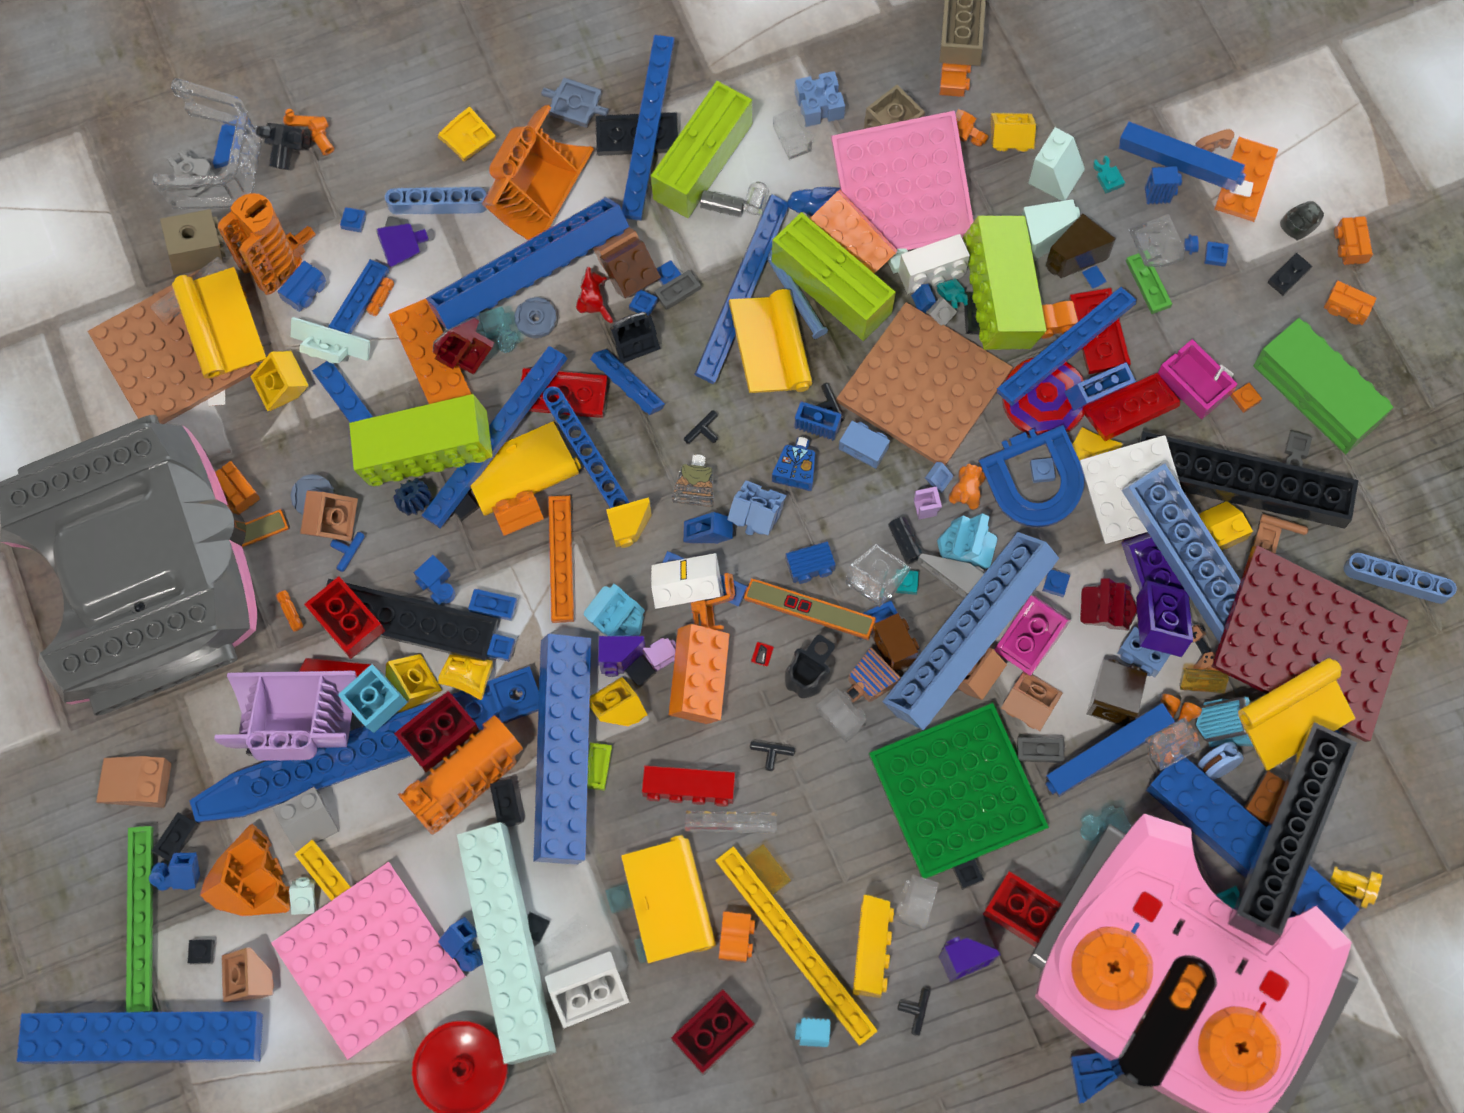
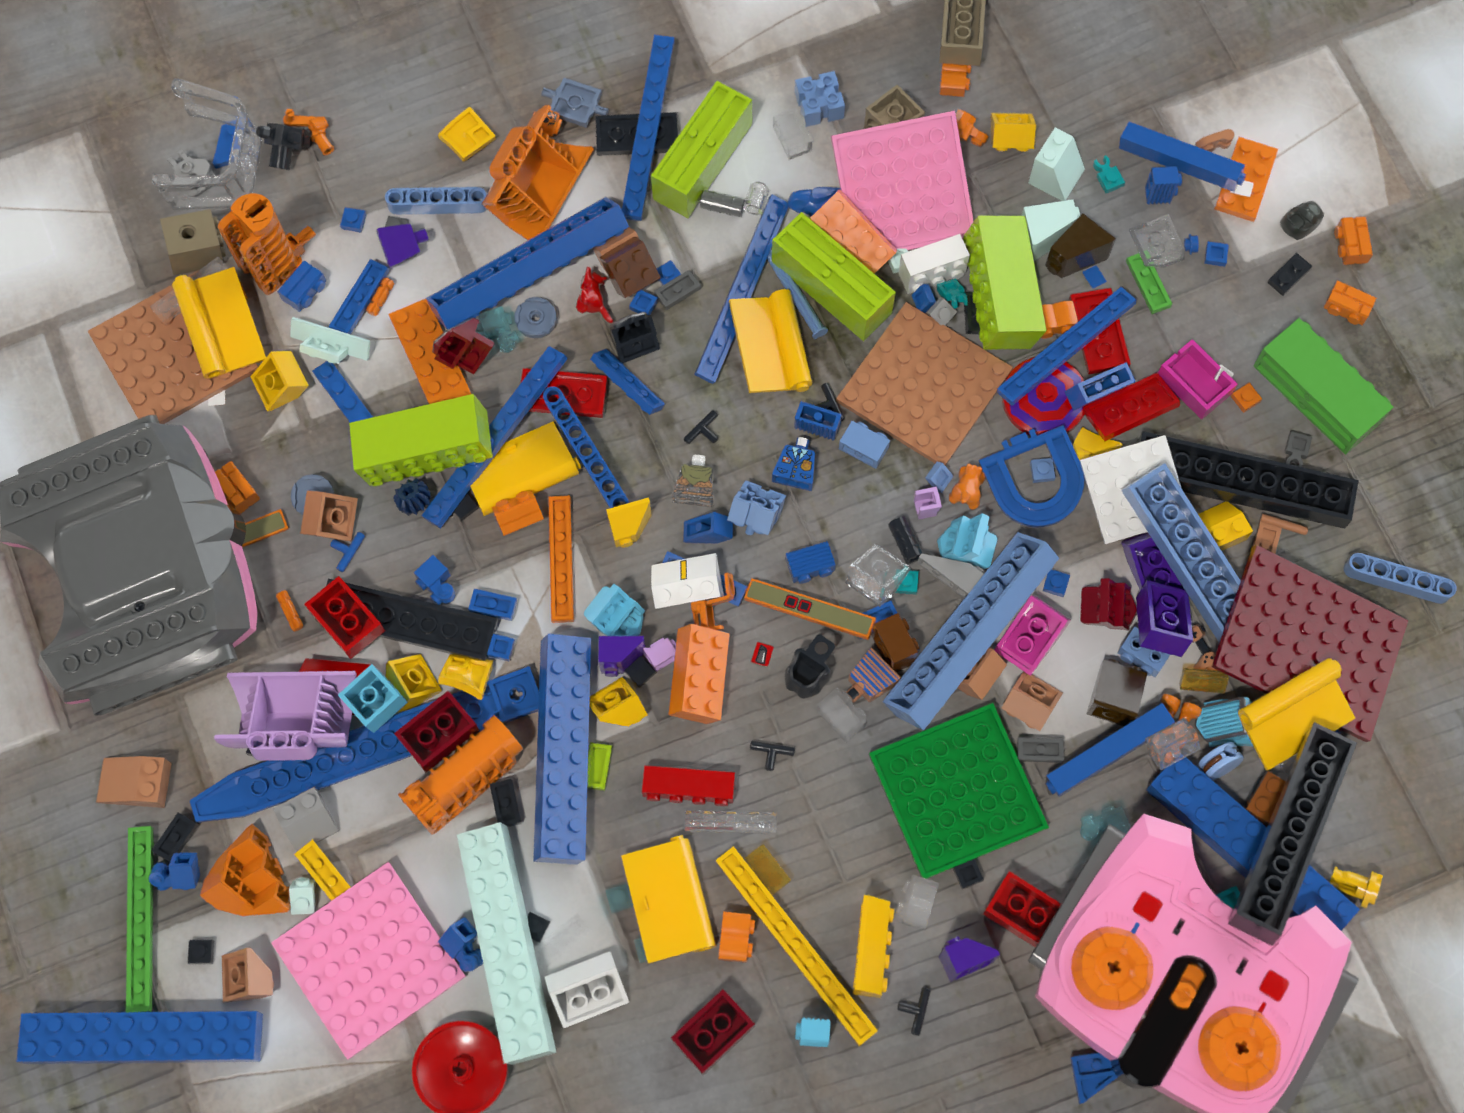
(551, 123): none -> orange head

